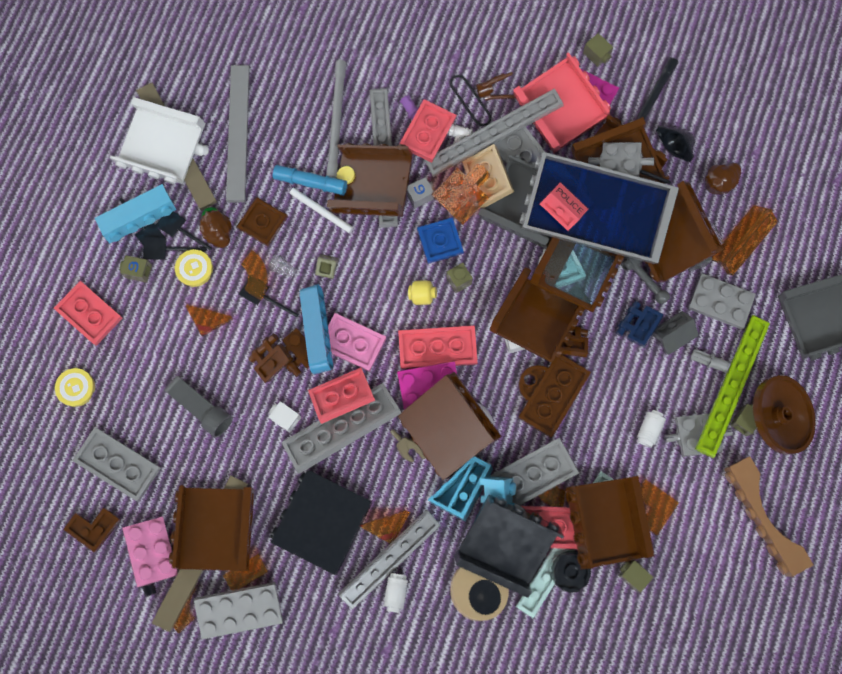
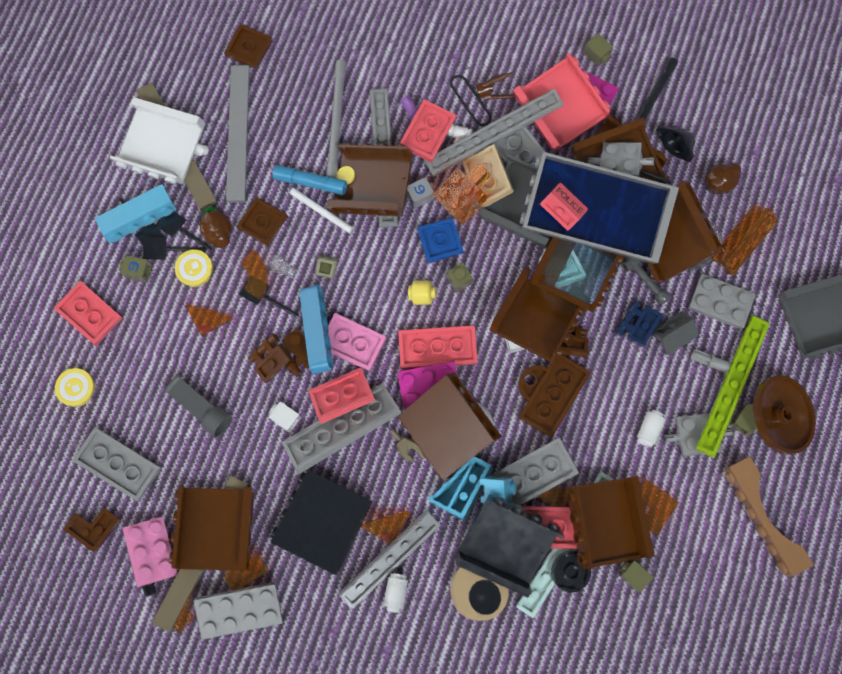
(248, 46): none -> reddish brown plate

